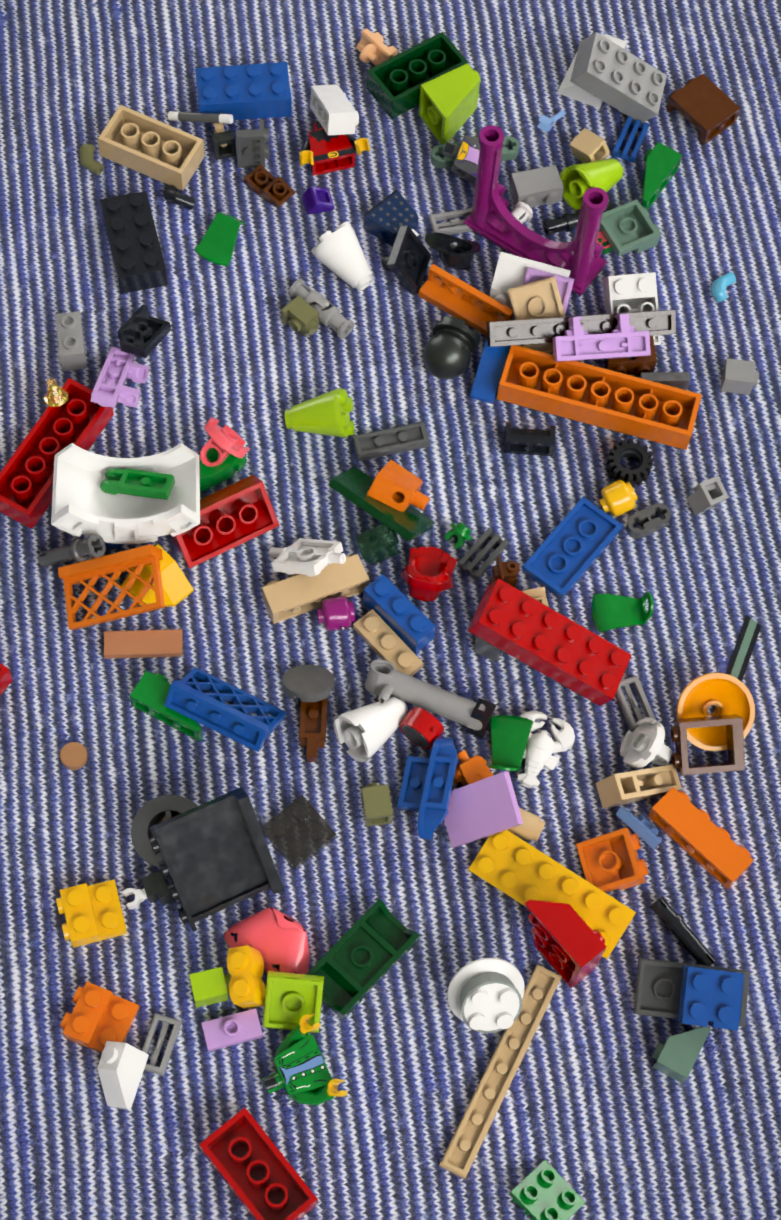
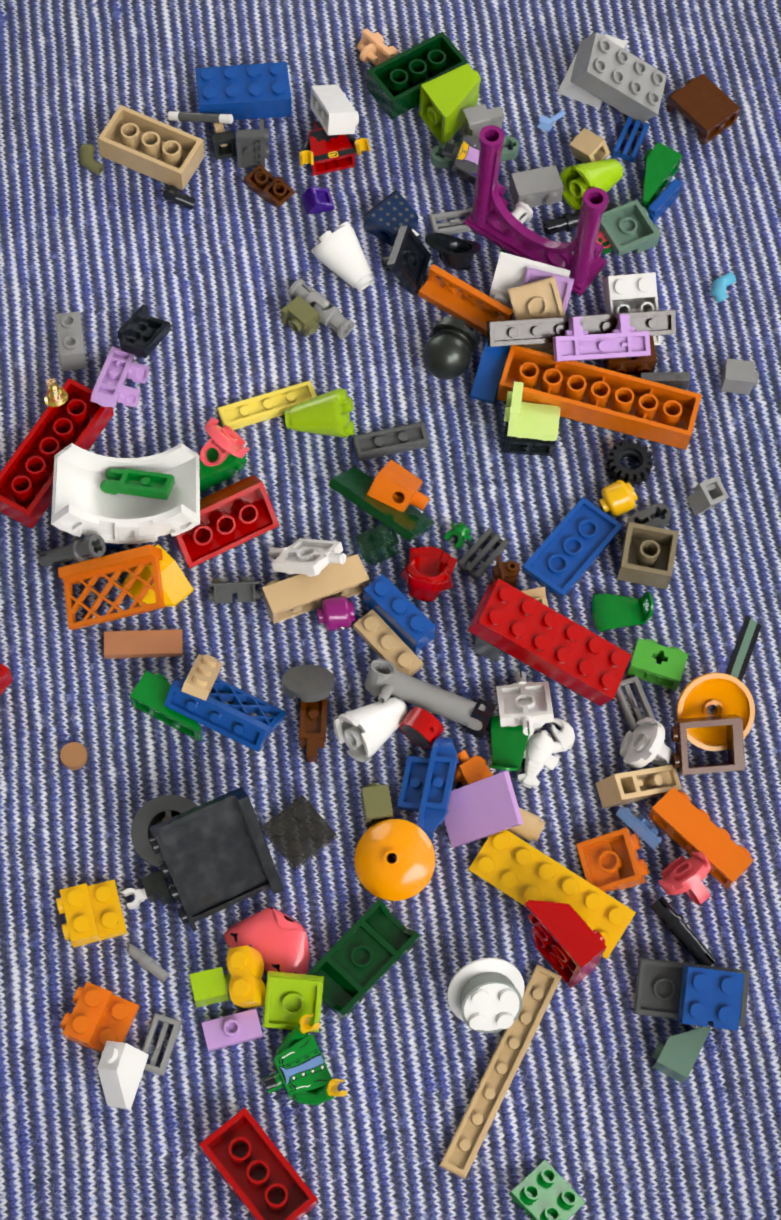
(133, 242): black brick -> none
(147, 962): none -> light grey piece
(202, 676): none -> tan plate
(220, 239): green piece -> none
(244, 588): none -> dark grey hinge
(264, 406): none -> light yellow tile
(413, 864): none -> light orange dish
(479, 117): none -> light grey piece
(524, 703): none -> white plate
(530, 419): none -> yellowish green bracket
(647, 555): none -> dark tan brick
(664, 200): none -> blue tile
(667, 673): none -> bright green brick
(687, 877): none -> coral tile

